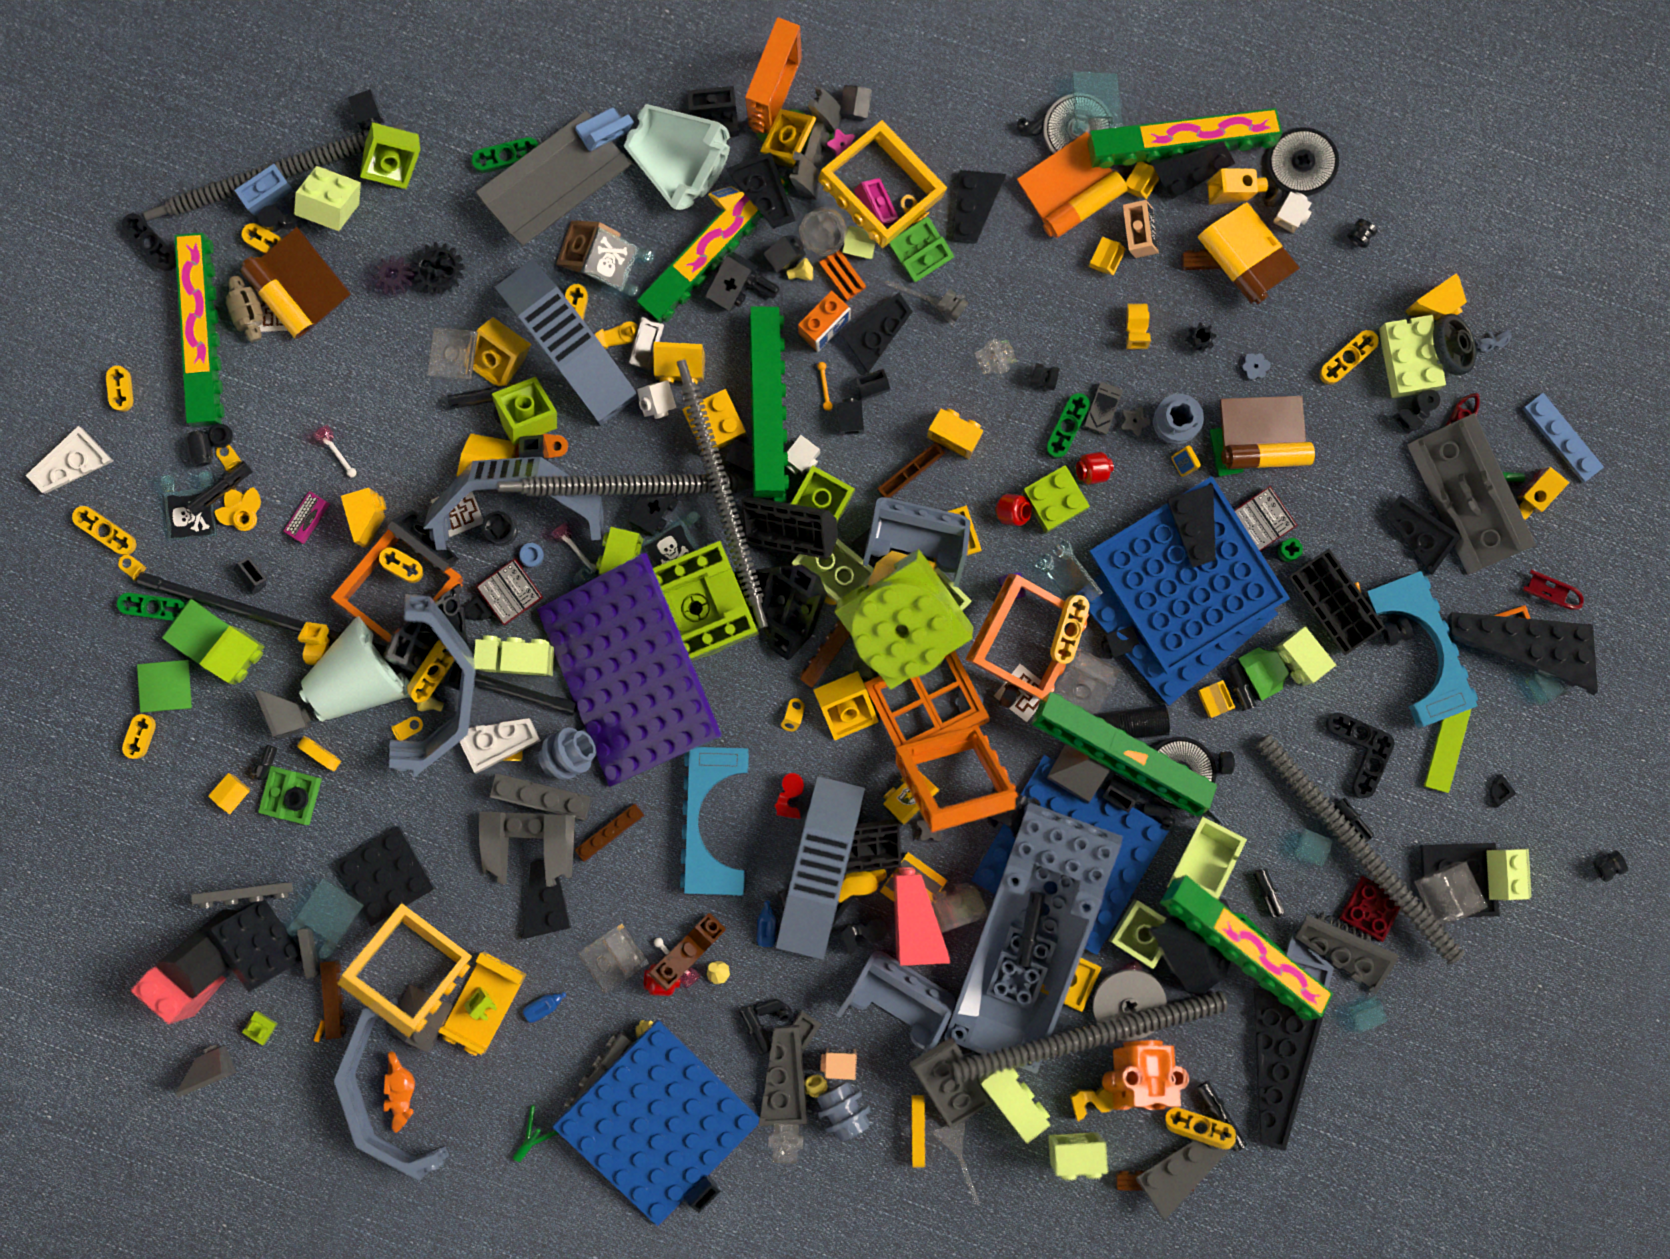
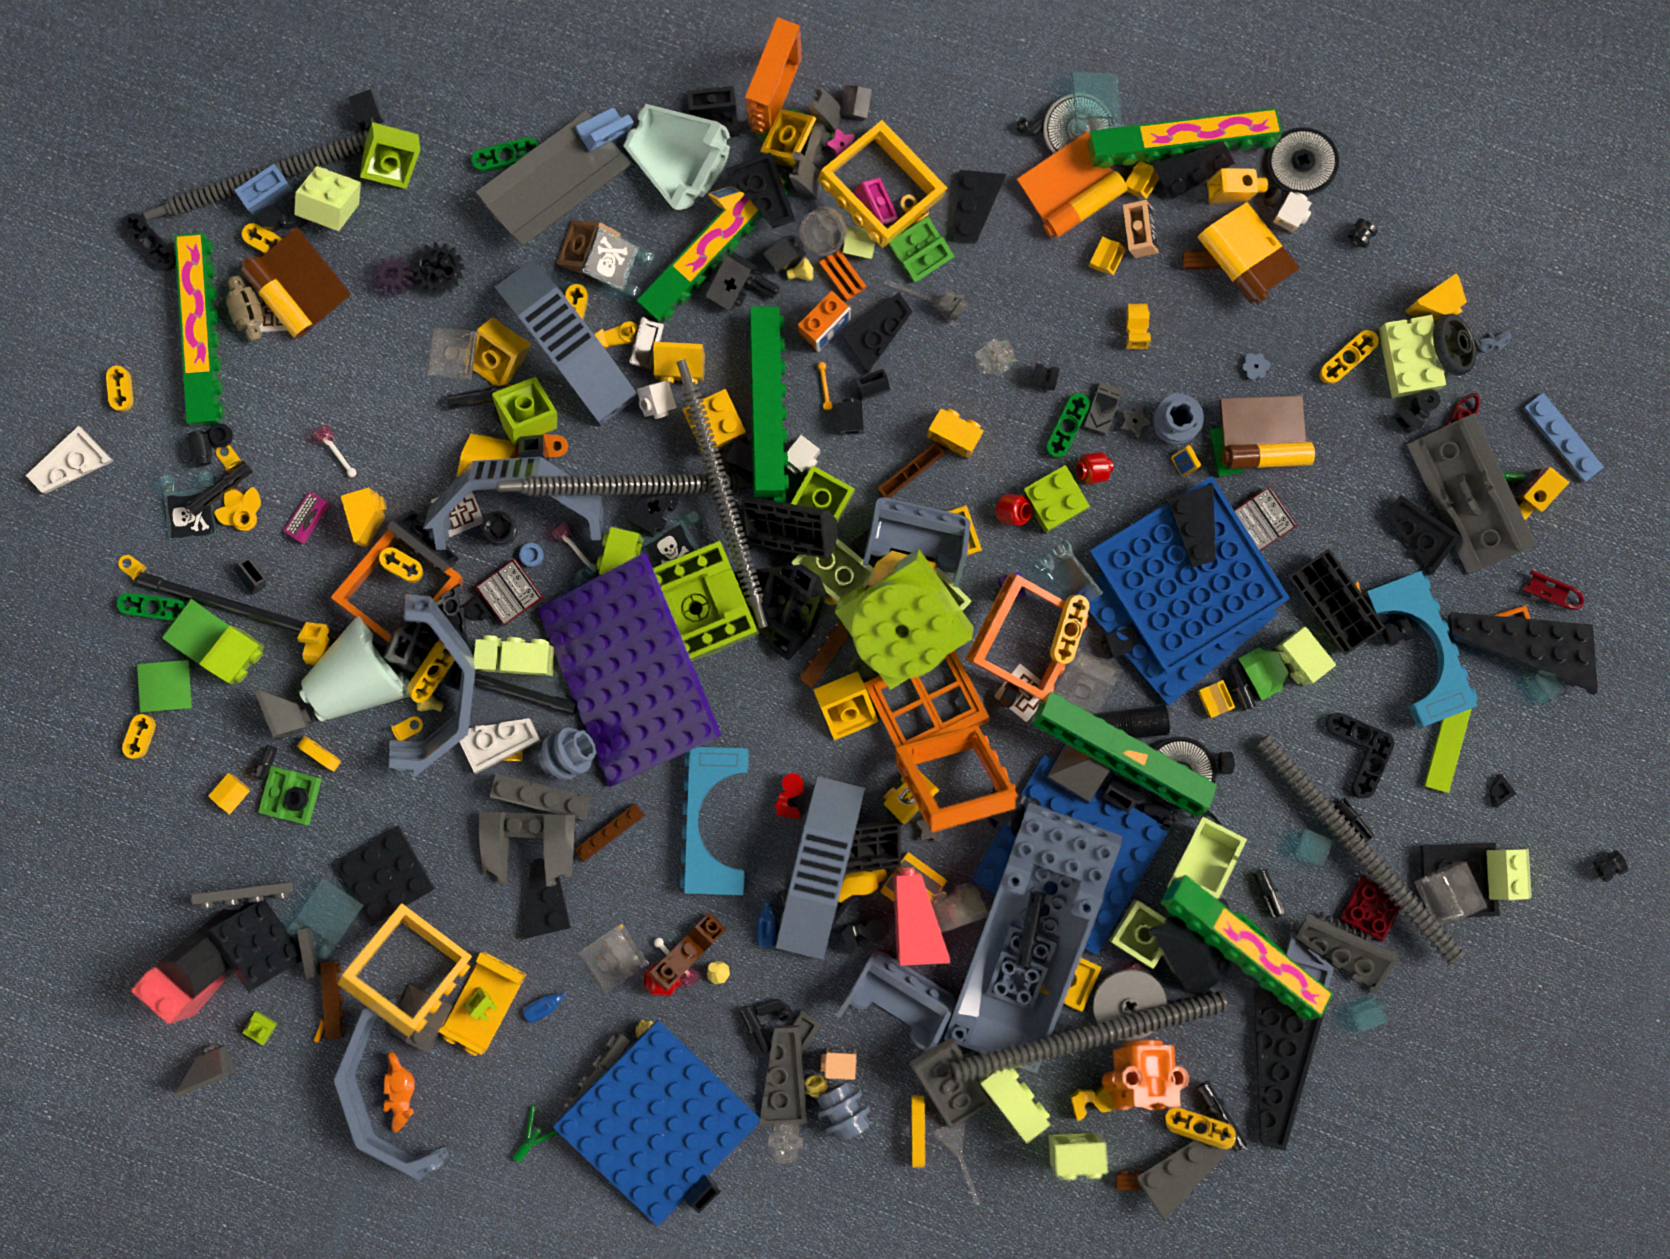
(93, 515): yellow beam -> none
(793, 715): yellow piece -> none
(1196, 342): black gear -> none
(1284, 554): green bush -> none

